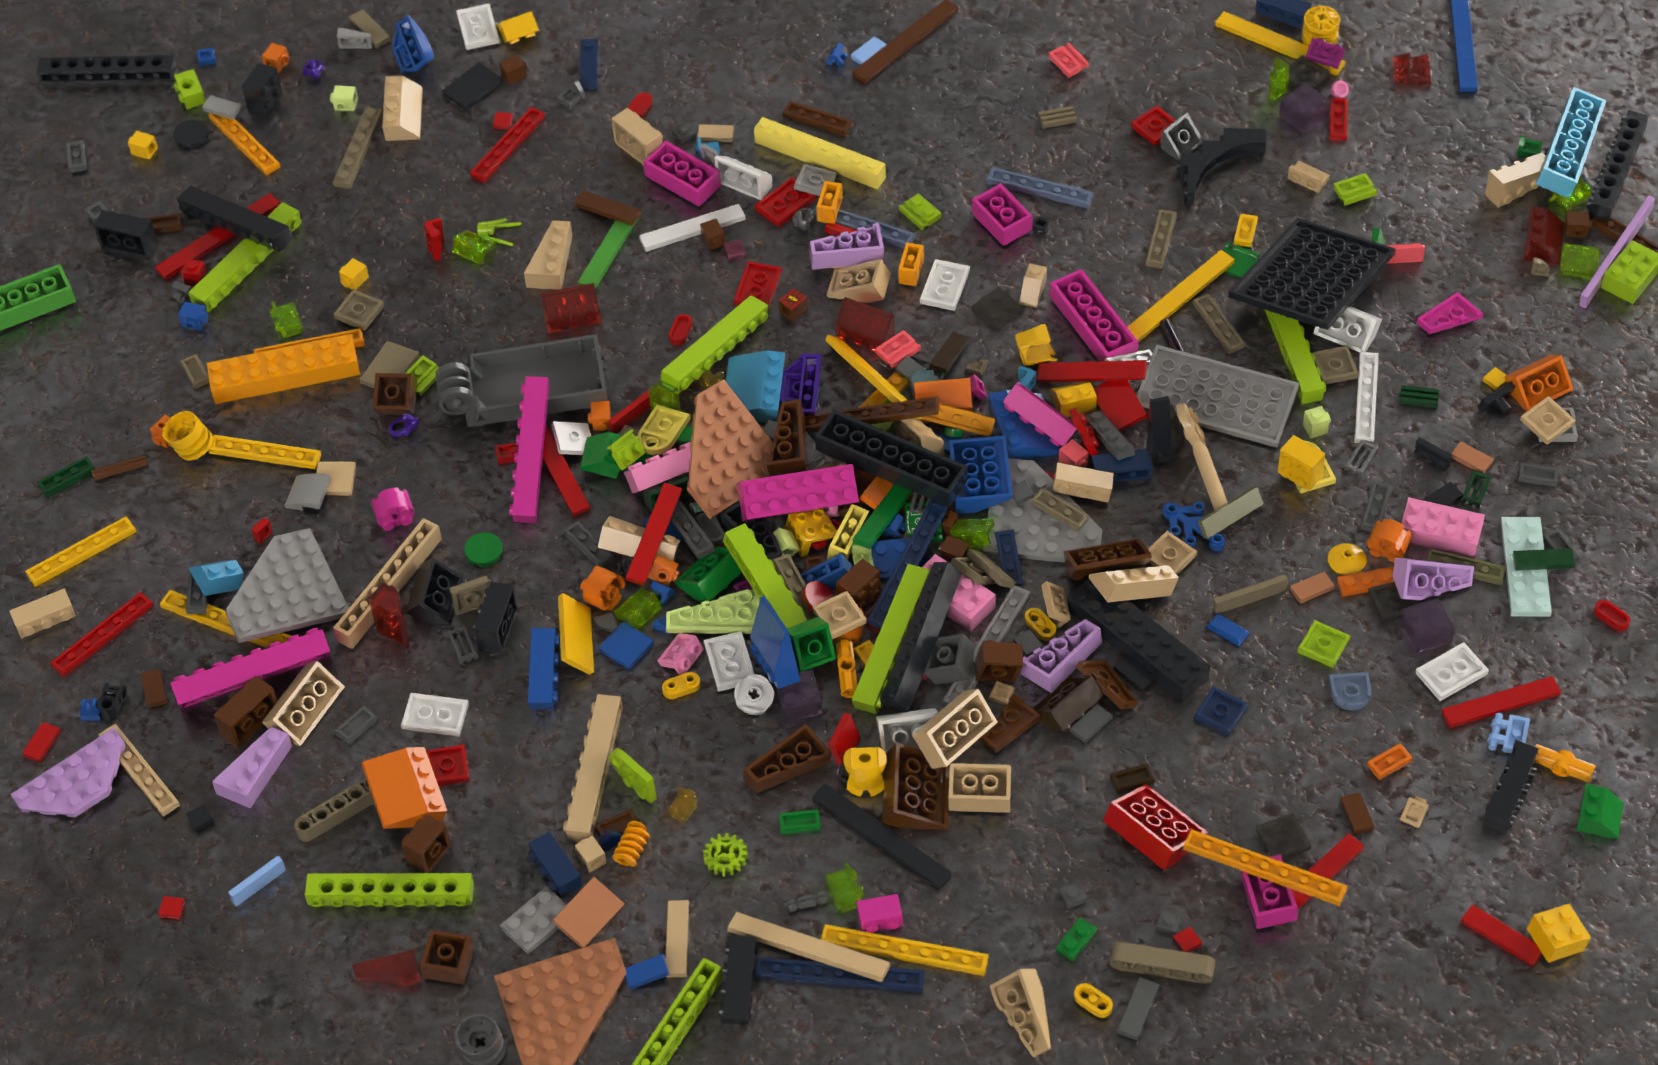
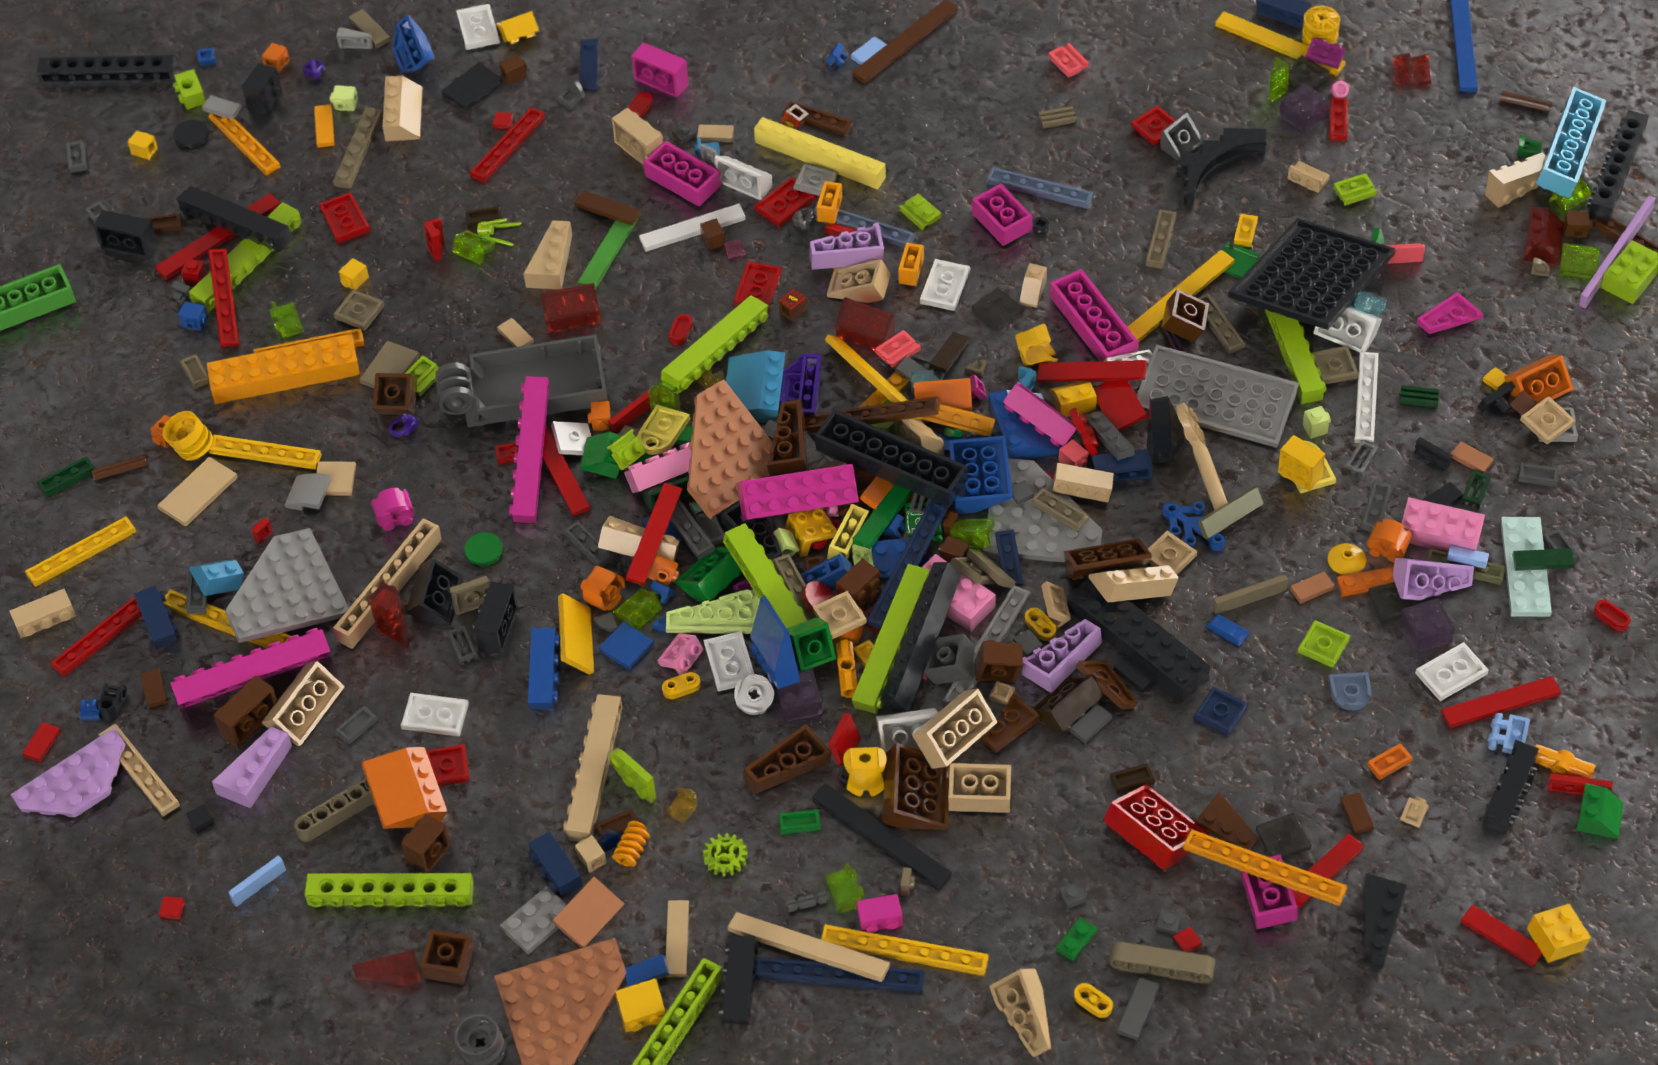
(156, 617): none -> dark blue brick
(197, 491): none -> tan tile
(223, 298): none -> red tile
(324, 126): none -> light orange tile
(344, 217): none -> red tile
(482, 215): none -> dark brown tile
(515, 333): none -> tan tile
(640, 1005): none -> yellow slope
(660, 69): none -> dark pink brick
(794, 117): none -> reddish brown brick
(907, 882): none -> dark tan plate
(1185, 315): none -> reddish brown brick
(1226, 824): none -> reddish brown wing
(1370, 303): none -> clear light blue gear
(1381, 911): none -> black wedge
(1468, 556): none -> light blue tile
(1523, 402): none -> reddish brown tile
(1527, 101): none -> reddish brown axle
(1574, 784): none -> red tile

